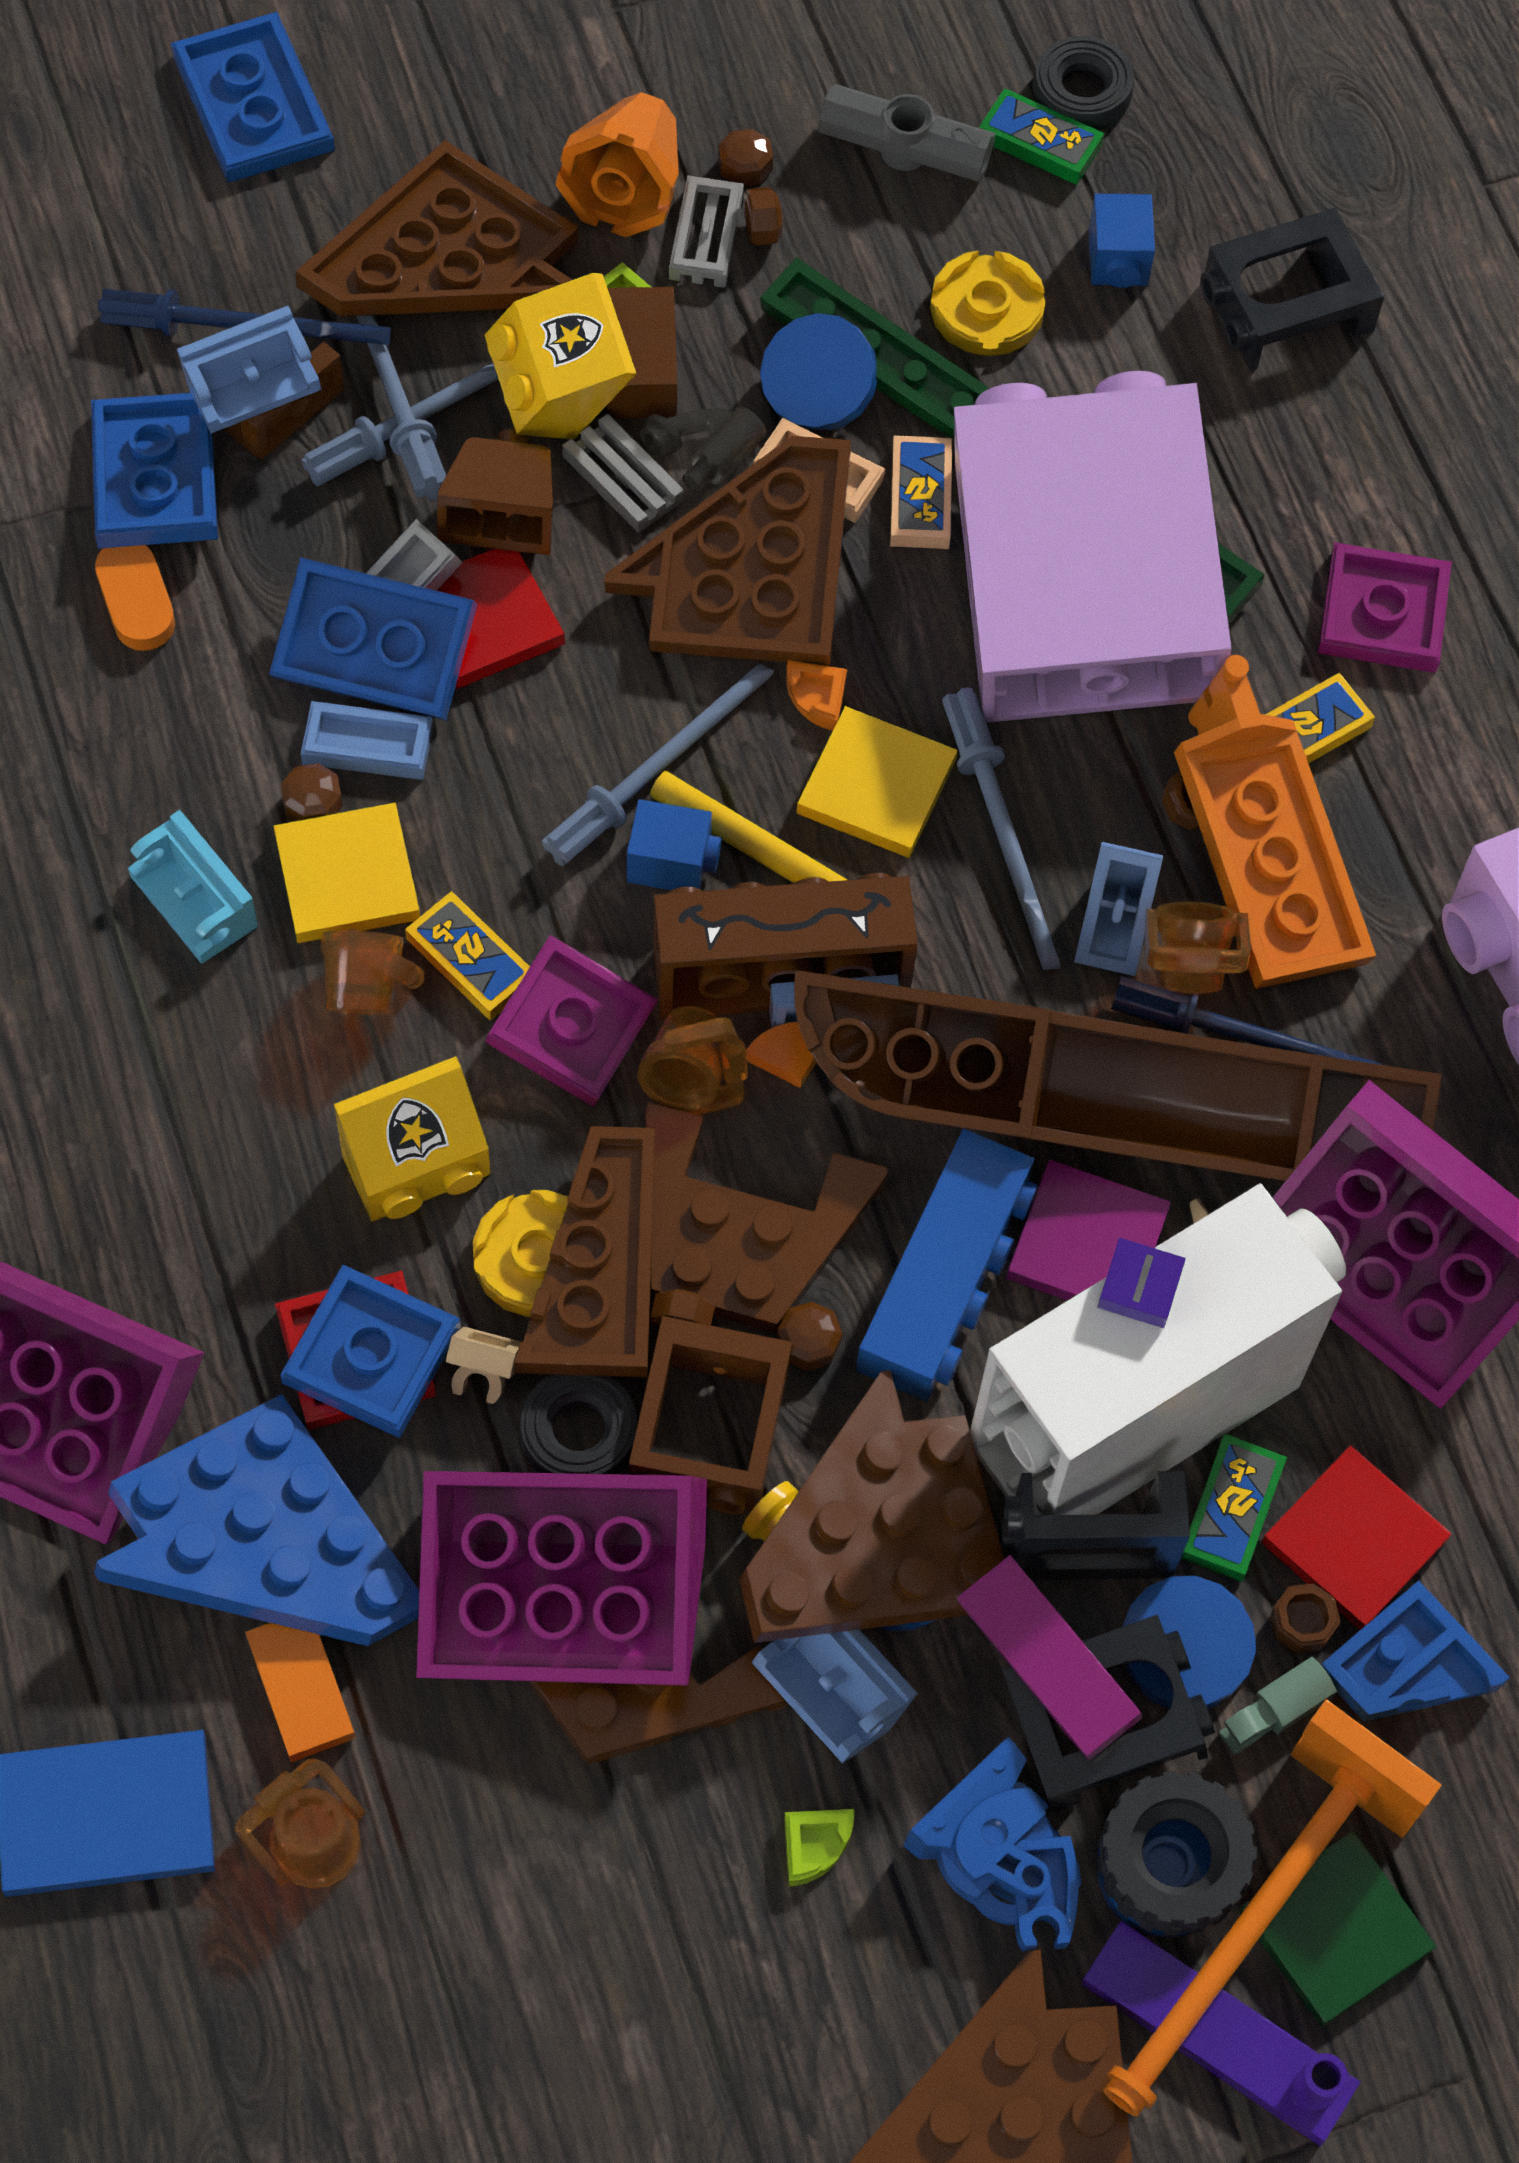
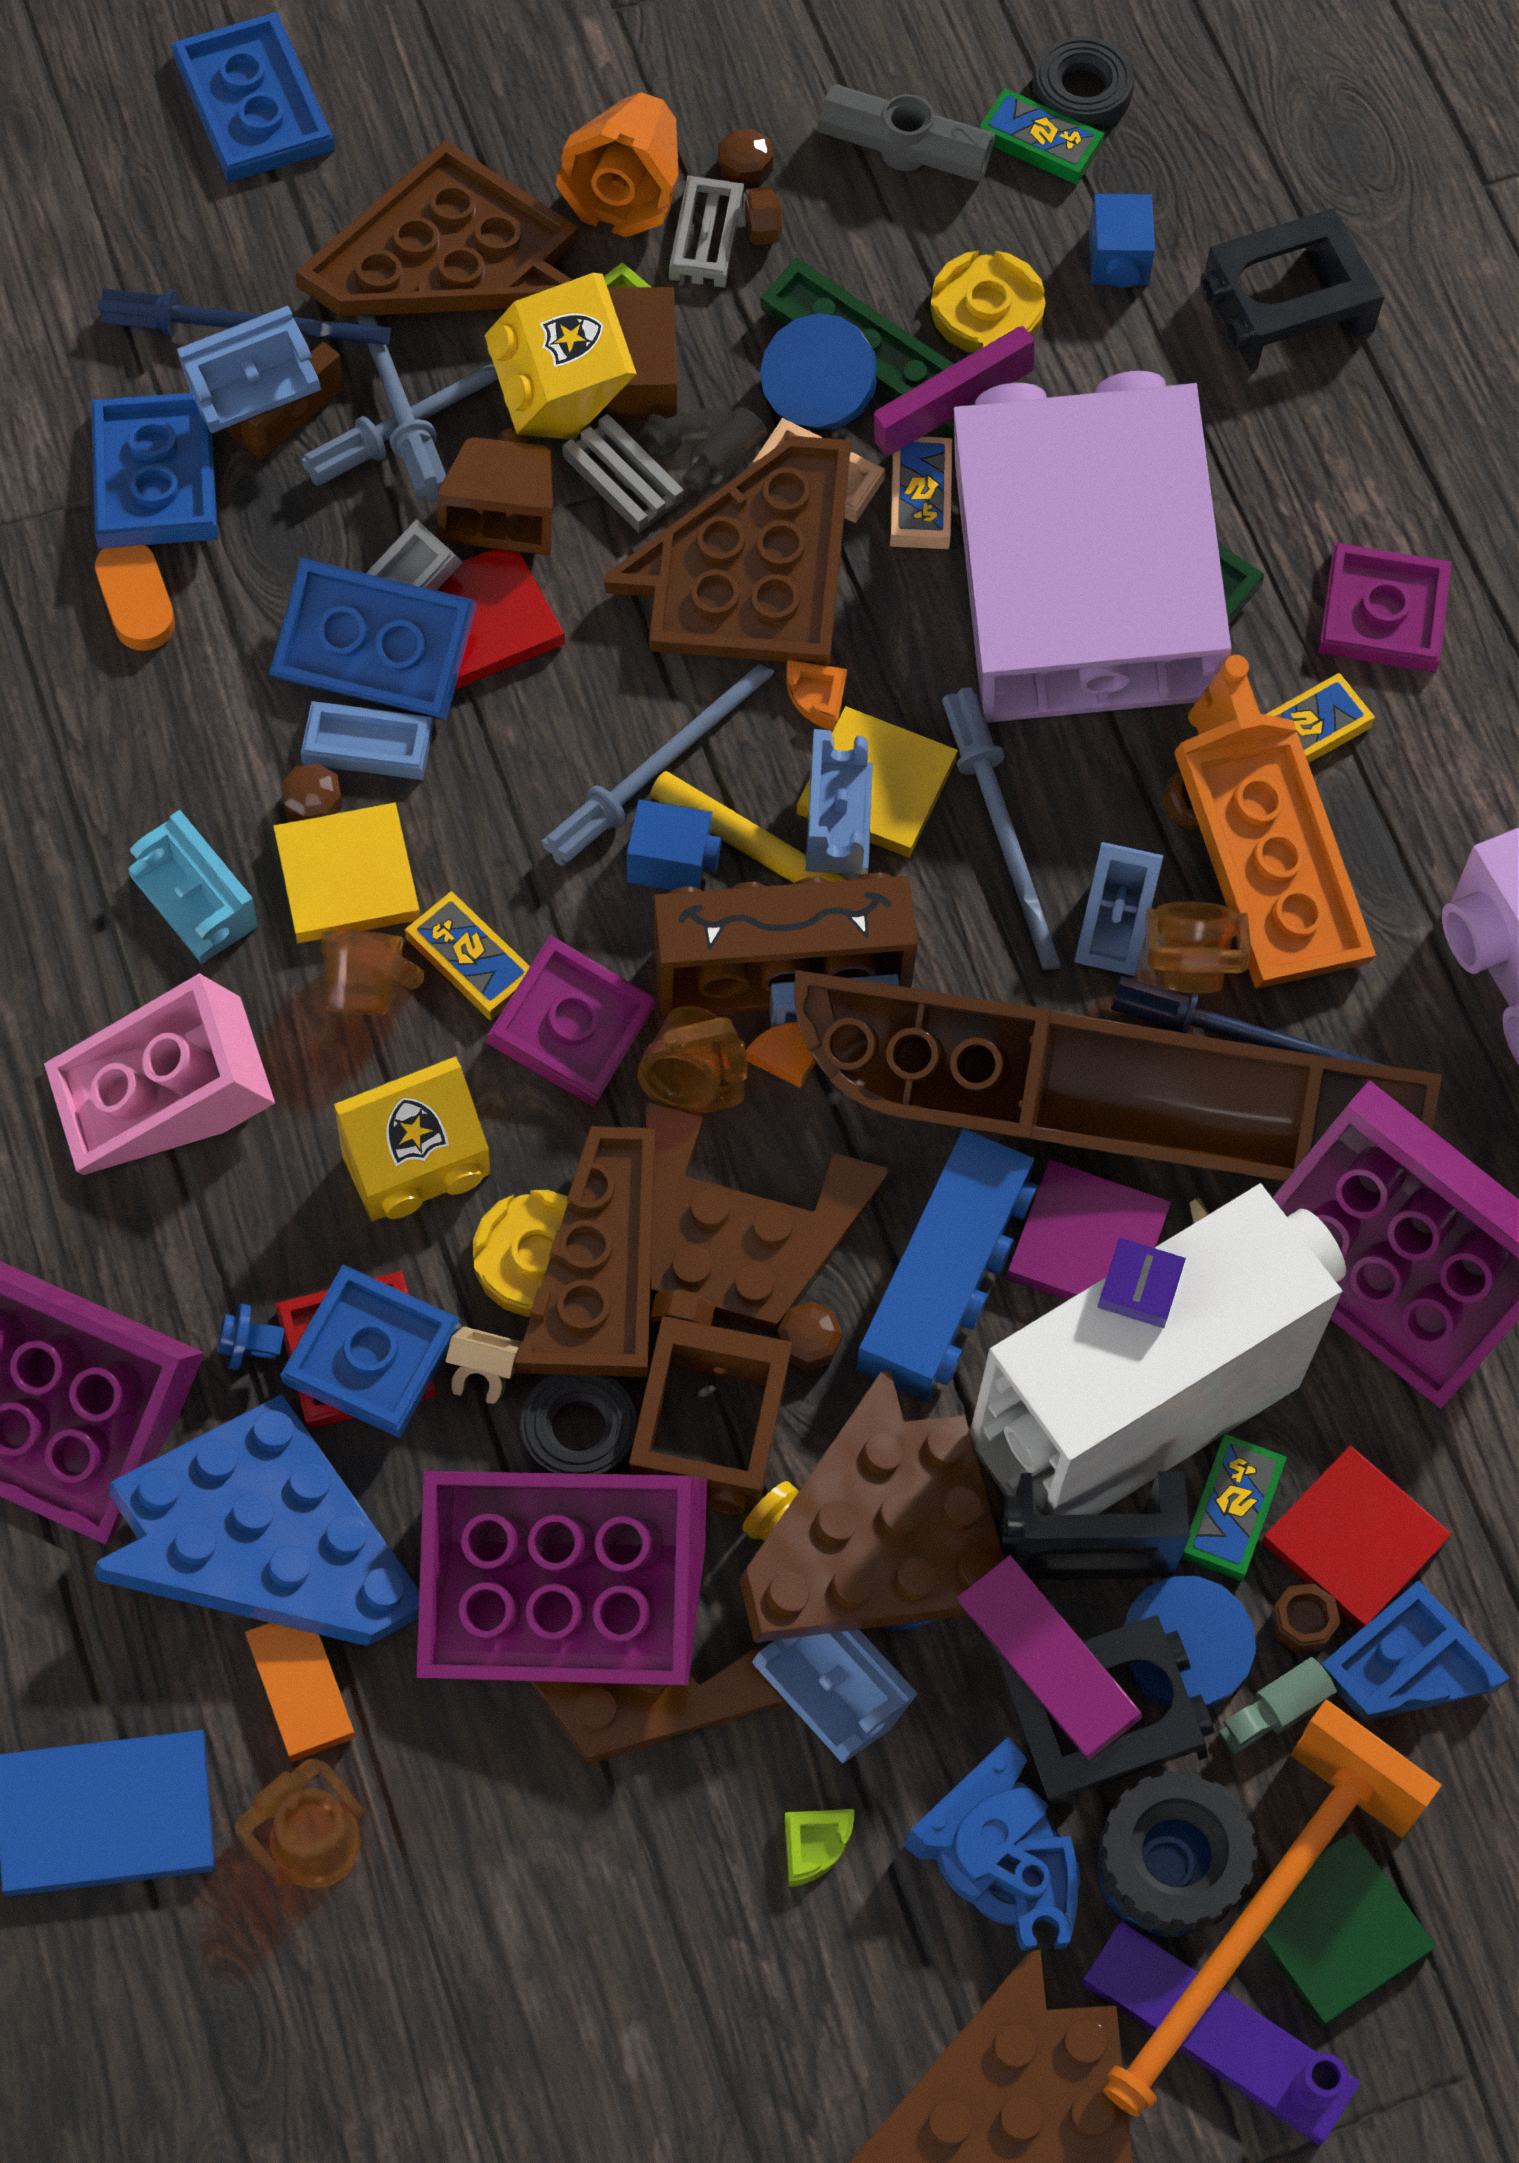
(160, 1077): none -> bright pink slope
(252, 1339): none -> blue plate
(839, 807): none -> medium blue hinge
(959, 385): none -> magenta tile

